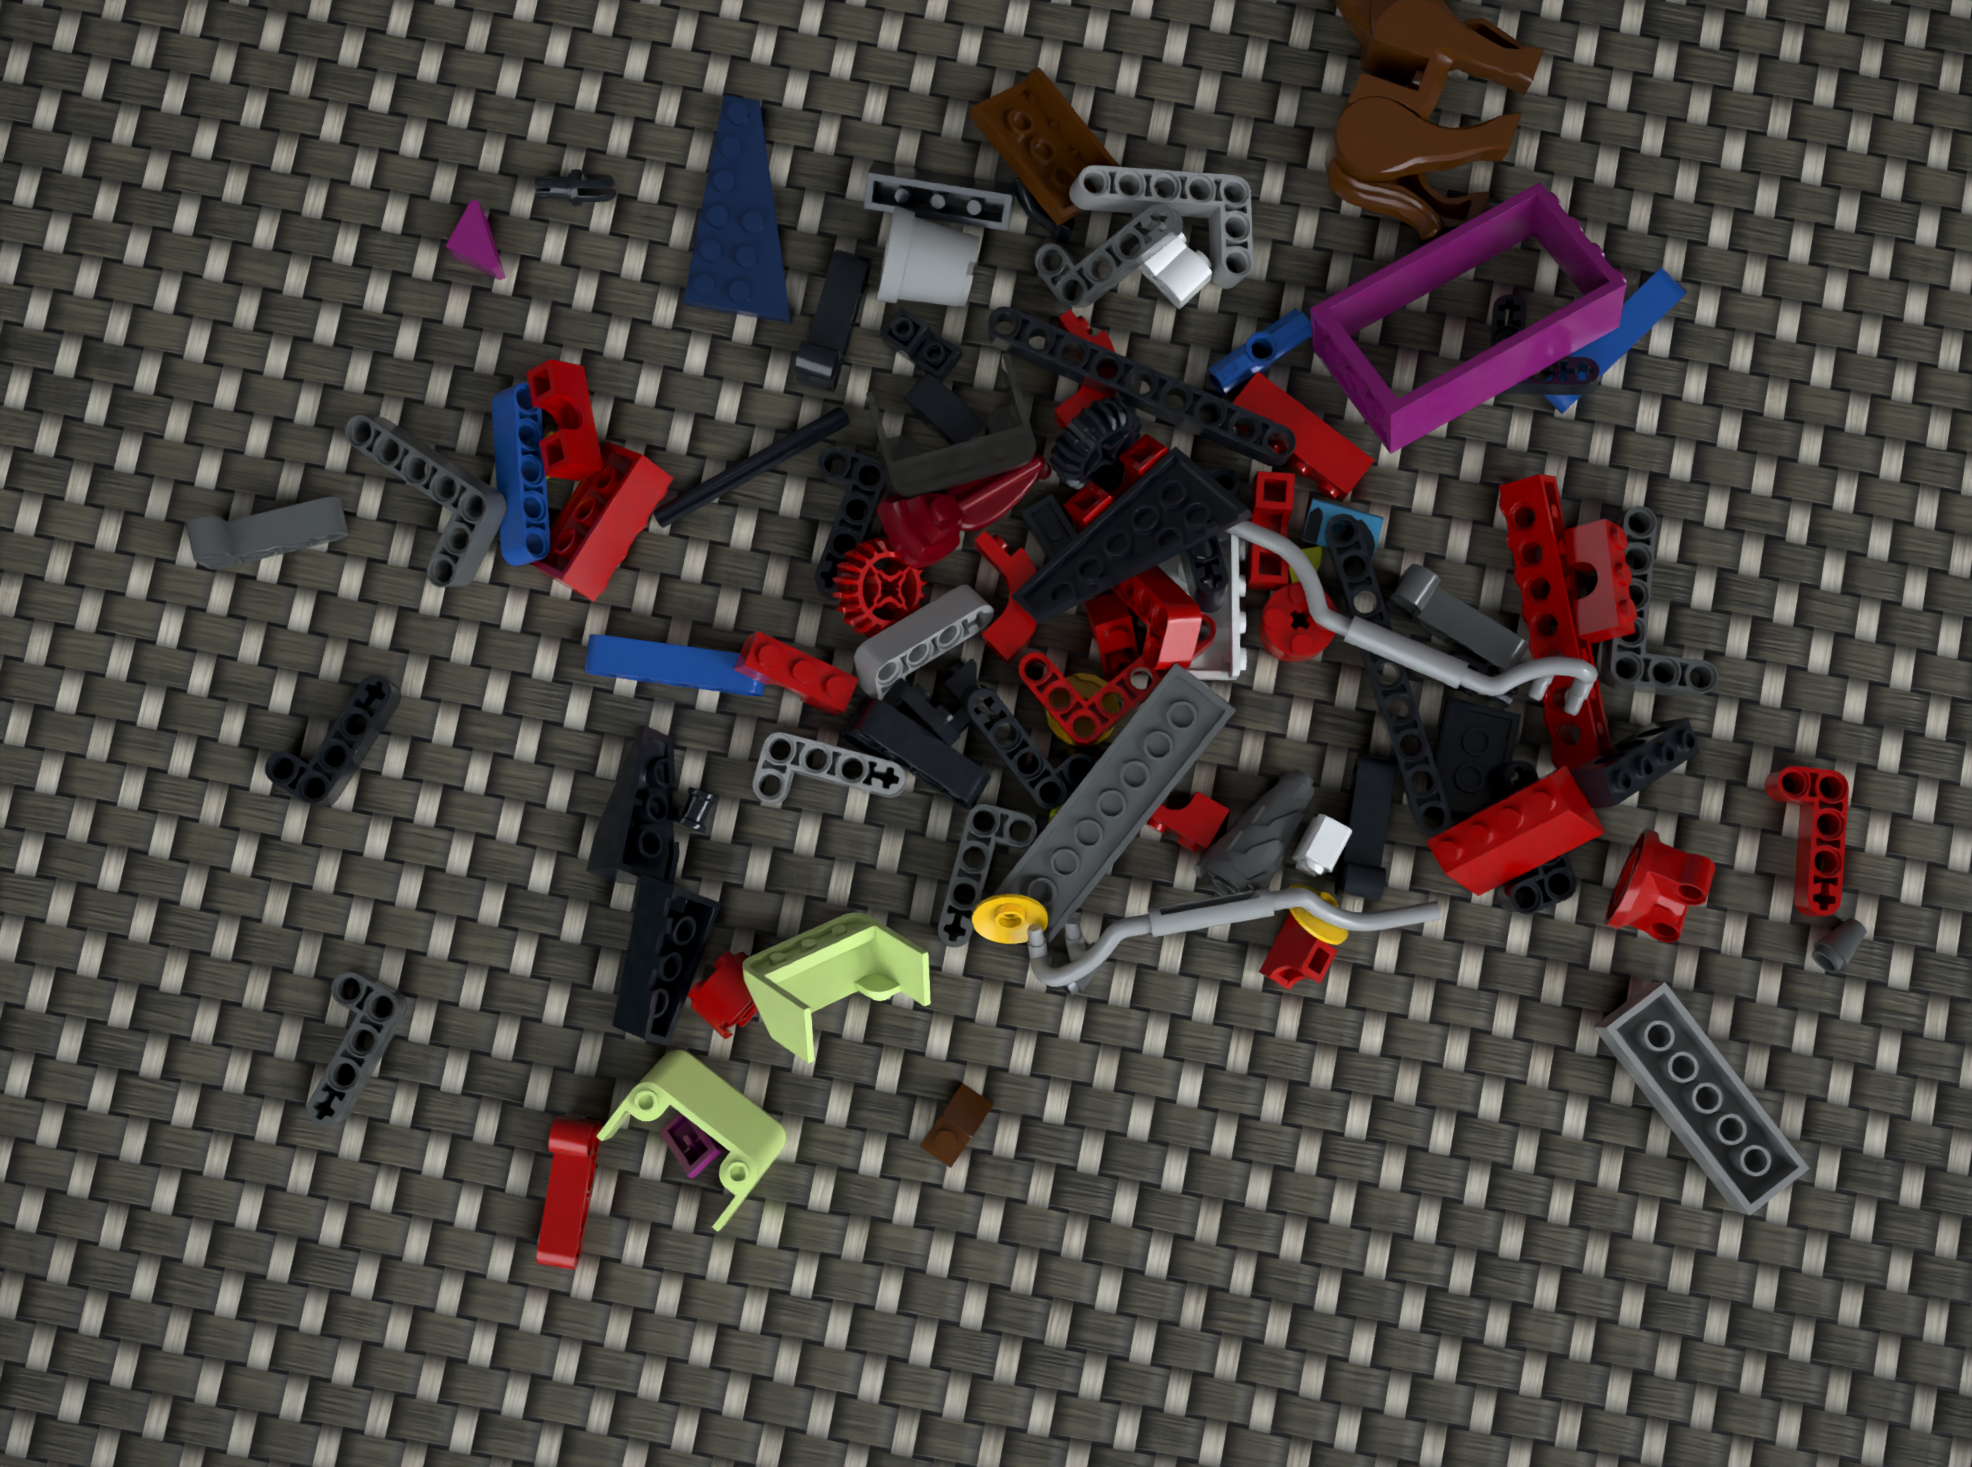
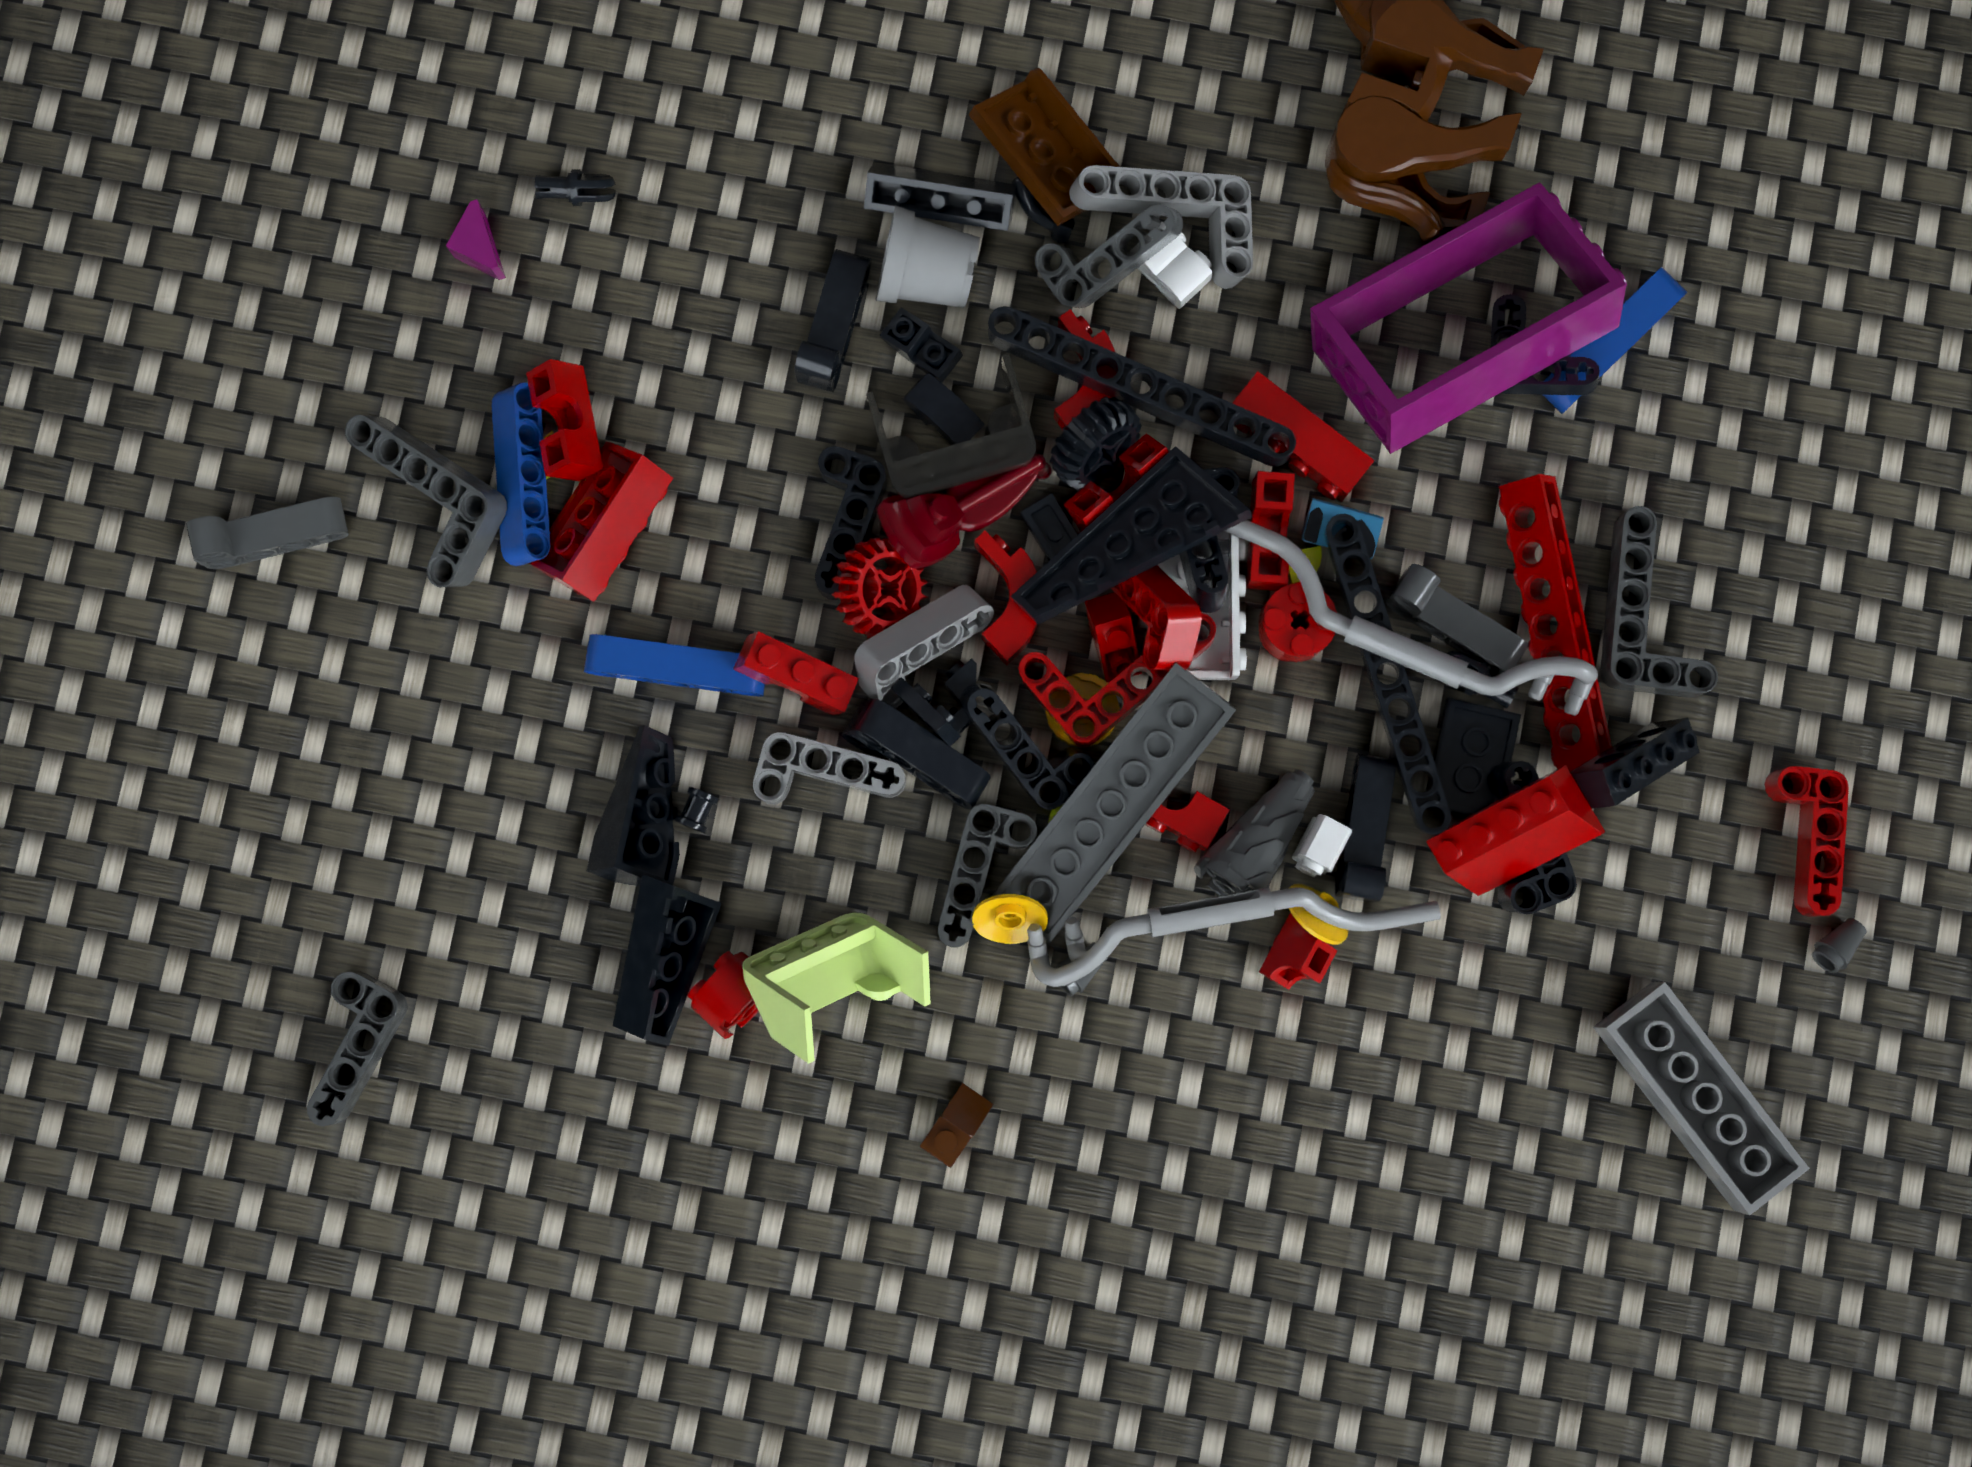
(340, 736): black beam -> none
(569, 1190): red beam -> none
(690, 1145): magenta slope -> none
(714, 1107): yellowish green windscreen -> none
(737, 239): dark blue wing -> none
(751, 467): black axle -> none
(1276, 339): blue piece -> none
(1608, 609): red arch -> none
(1658, 888): red piece -> none

